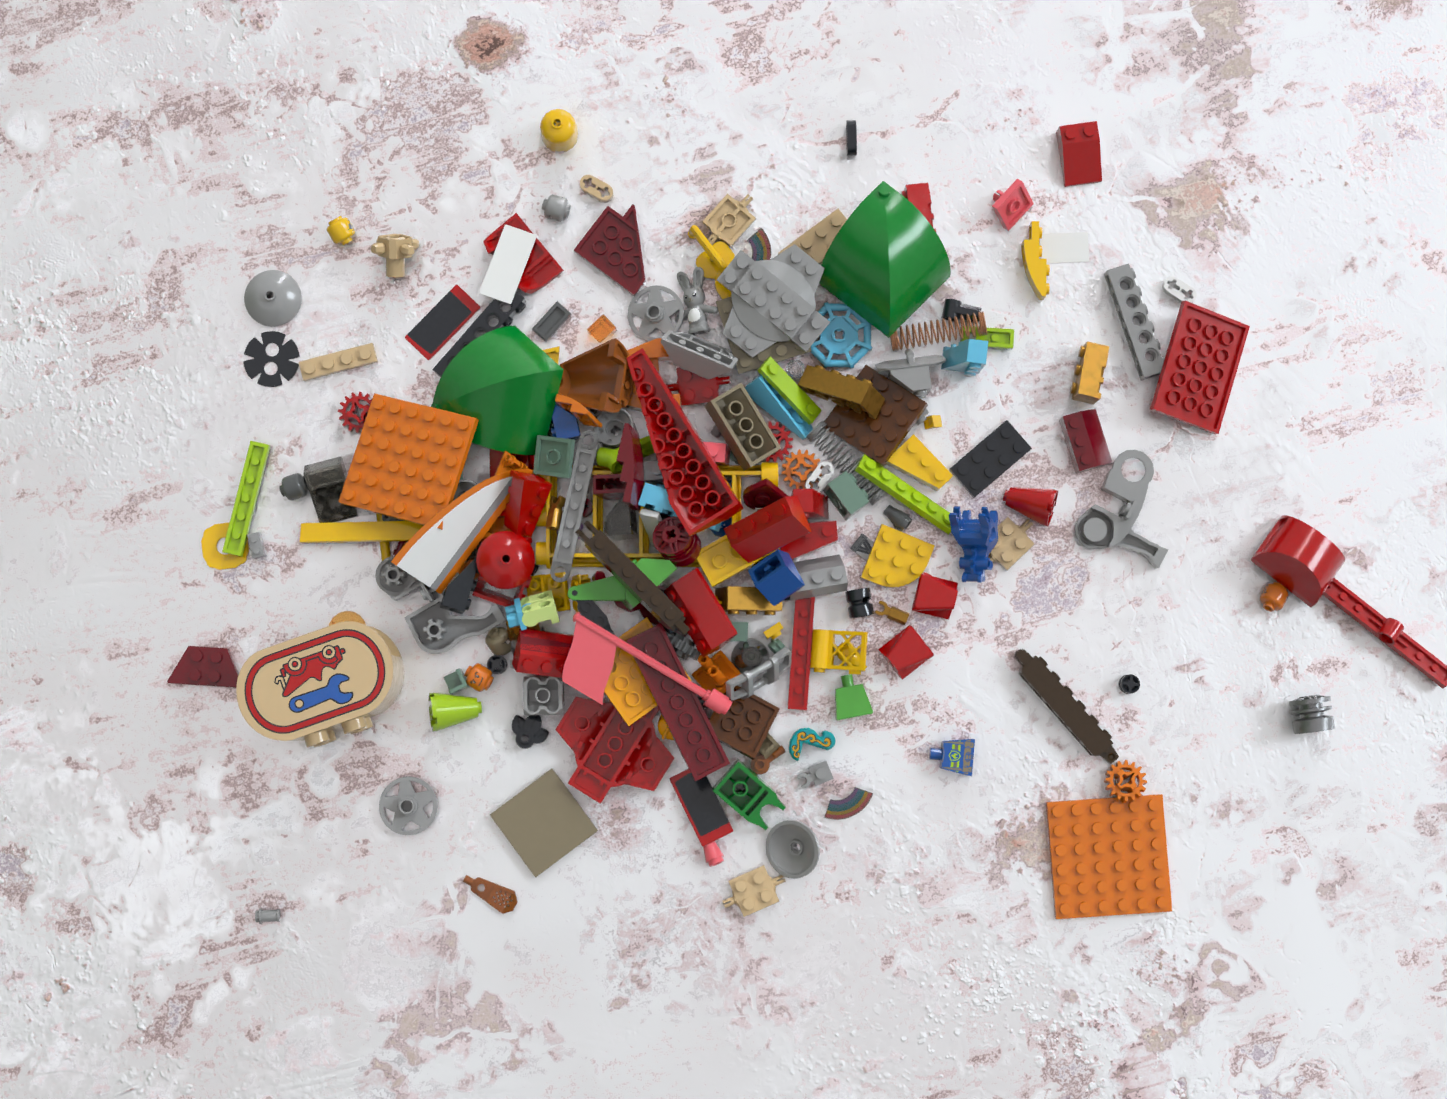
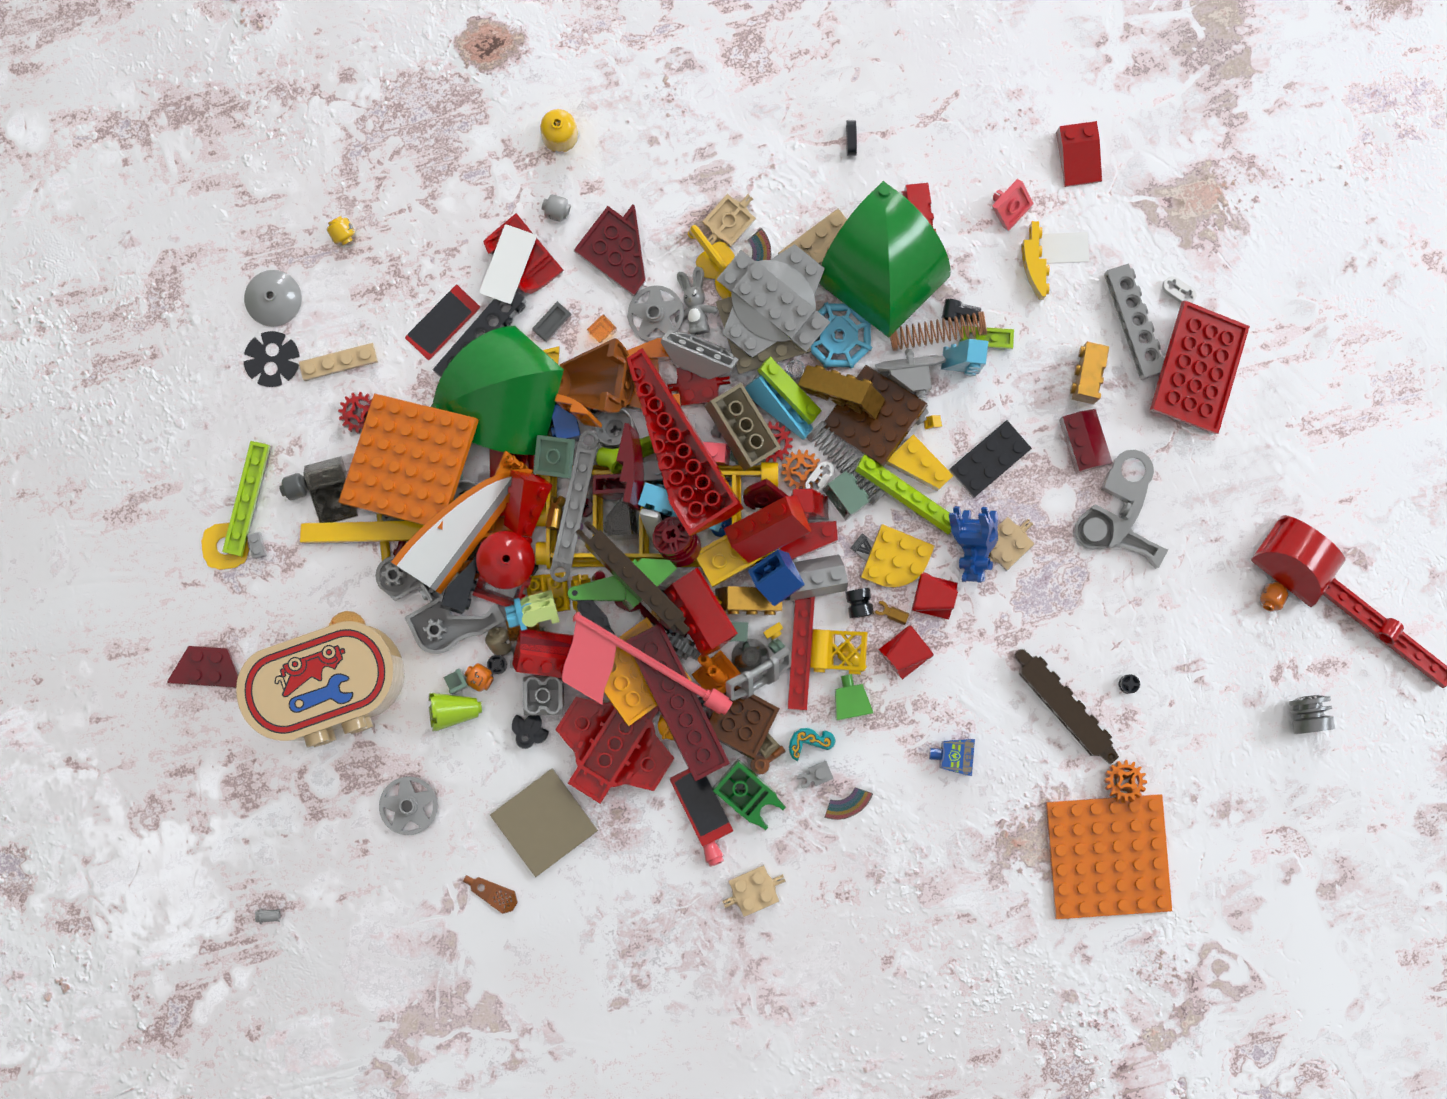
(395, 250): tan piece -> none
(598, 185): tan beam -> none
(783, 850): light grey dish -> none
(899, 518): dark grey cone -> none
(1032, 503): red cone -> none

